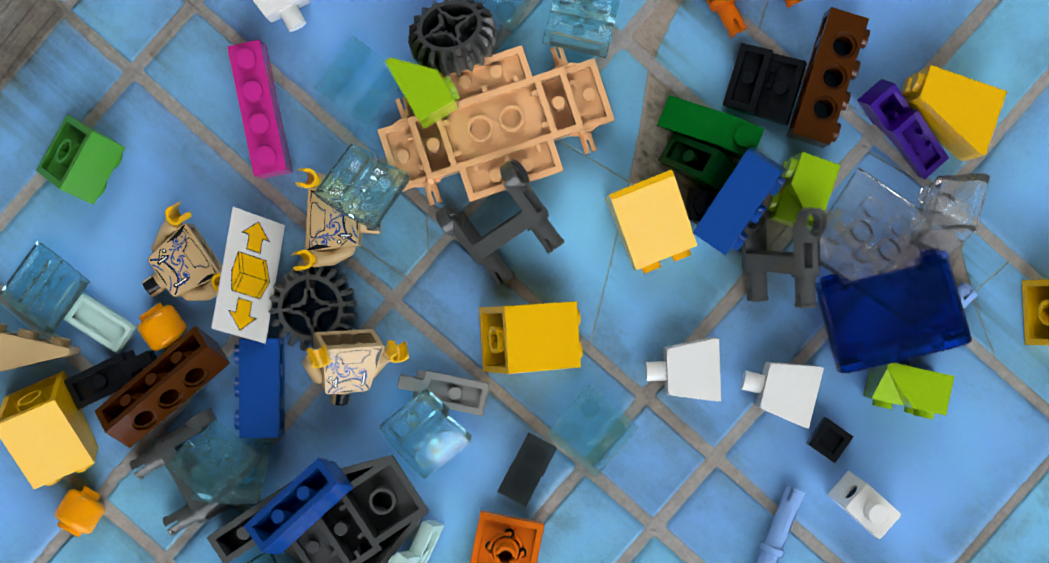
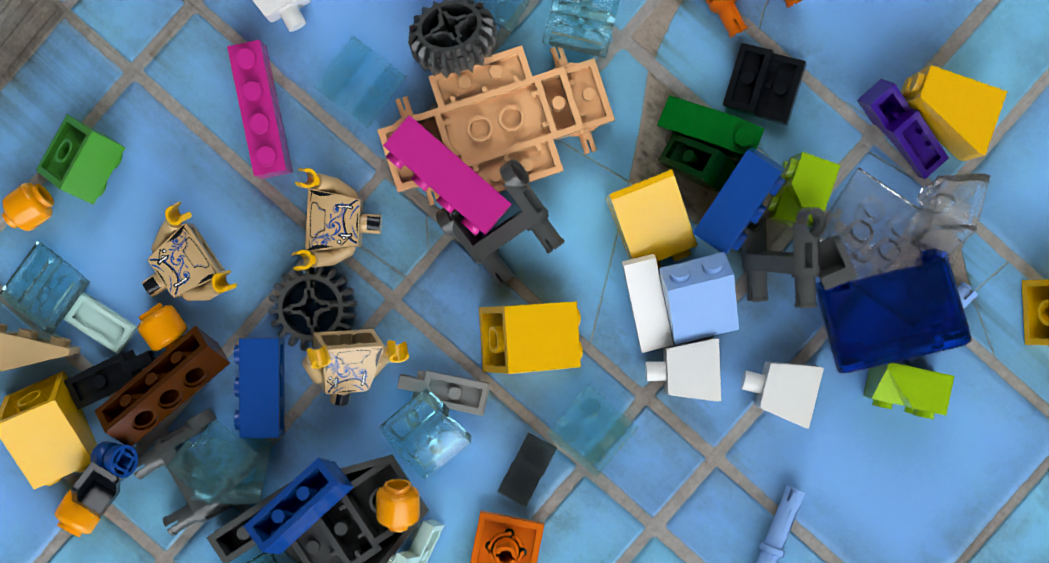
(27, 206): none -> light orange head
(96, 489): none -> black panel
(115, 458): none -> blue wheel
(248, 276): white sticker -> none
(362, 186): clear light blue slope -> none
(397, 505): none -> light orange head
(425, 90): lime slope -> none
(447, 175): none -> dark pink brick
(647, 303): none -> white tile
(698, 203): black plate -> none
(700, 298): none -> light blue brick
(829, 439): black plate -> none
(835, 26): reddish brown brick -> none
(835, 263): none -> dark grey panel
(864, 505): white torso -> none

